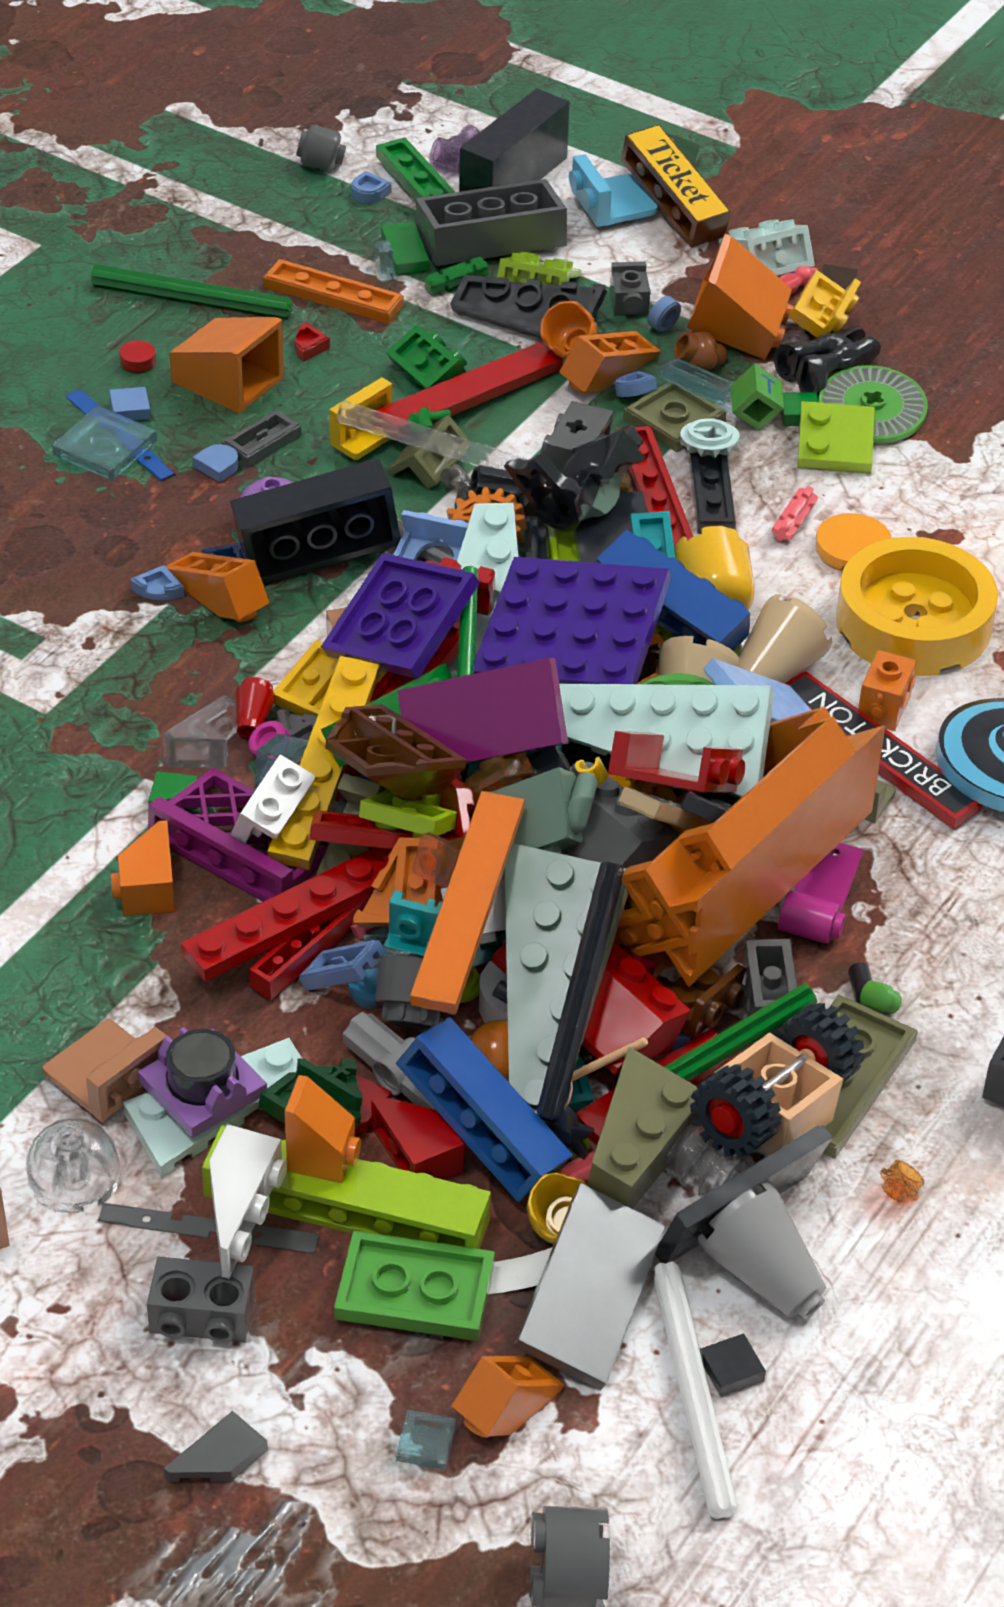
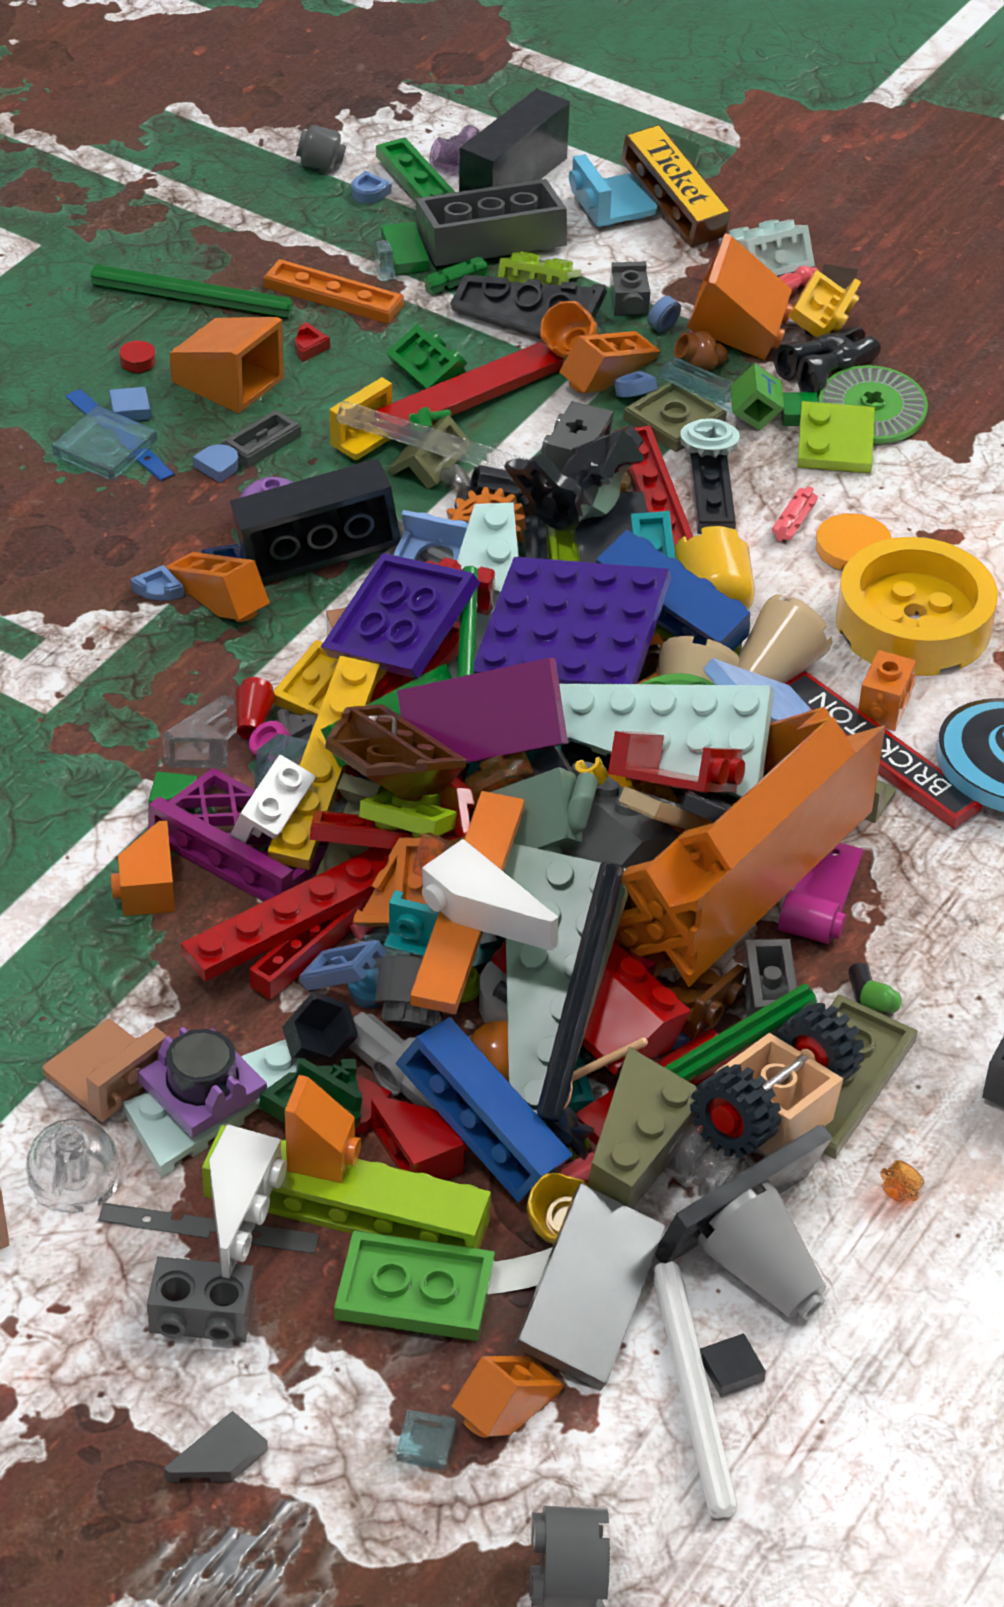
(320, 1030): none -> black panel
(485, 898): none -> white slope

